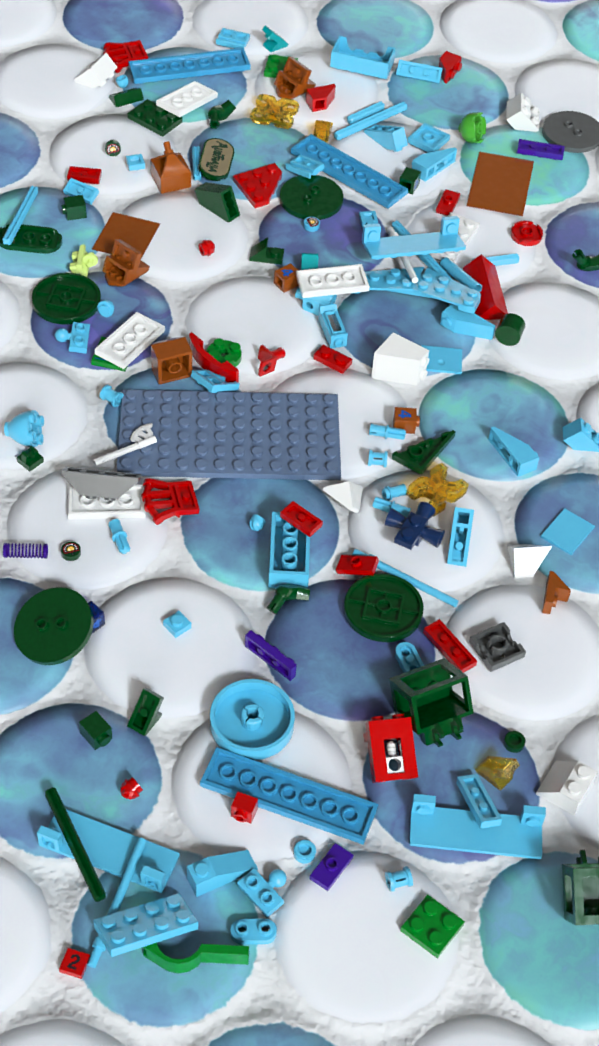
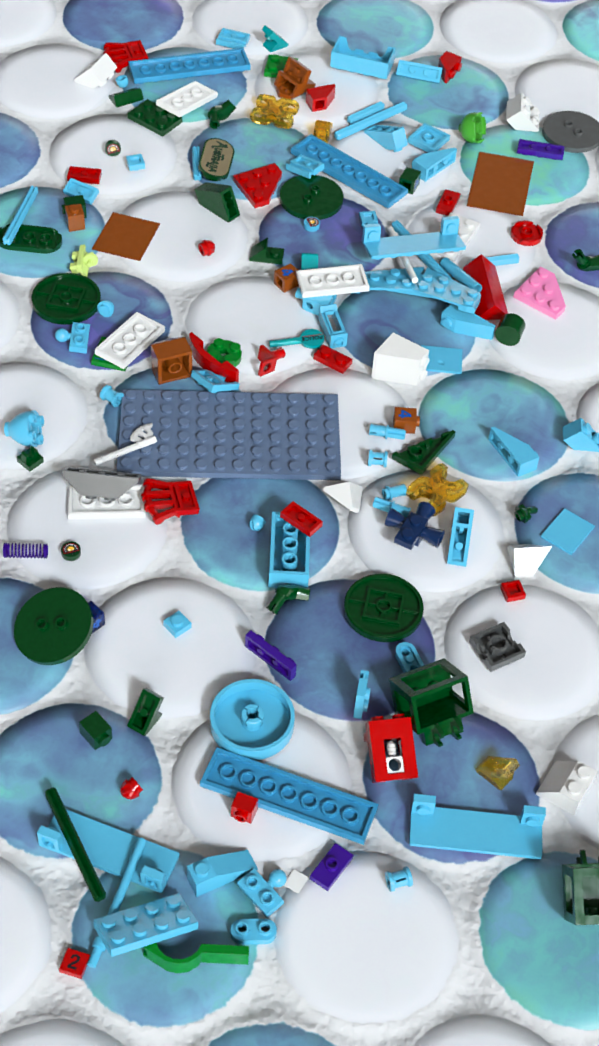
(75, 217): none -> dark orange brick
(119, 536): medium azure axle -> none
(123, 265): dark orange piece -> none
(170, 171): dark orange piece -> none
(296, 881): none -> white sticker
(304, 851): medium azure tile -> none
(309, 338): none -> teal piece
(357, 565): red plate -> none
(362, 696): none -> medium azure plate
(416, 583): medium azure bar -> none
(432, 926): green plate -> none
(449, 646): red plate -> none
(479, 801): medium azure plate -> none
(513, 590): none -> red tile
(514, 741): dark green tile -> none
(523, 514): none -> dark green plate
(542, 293): none -> bright pink plate
(554, 591): dark orange slope -> none

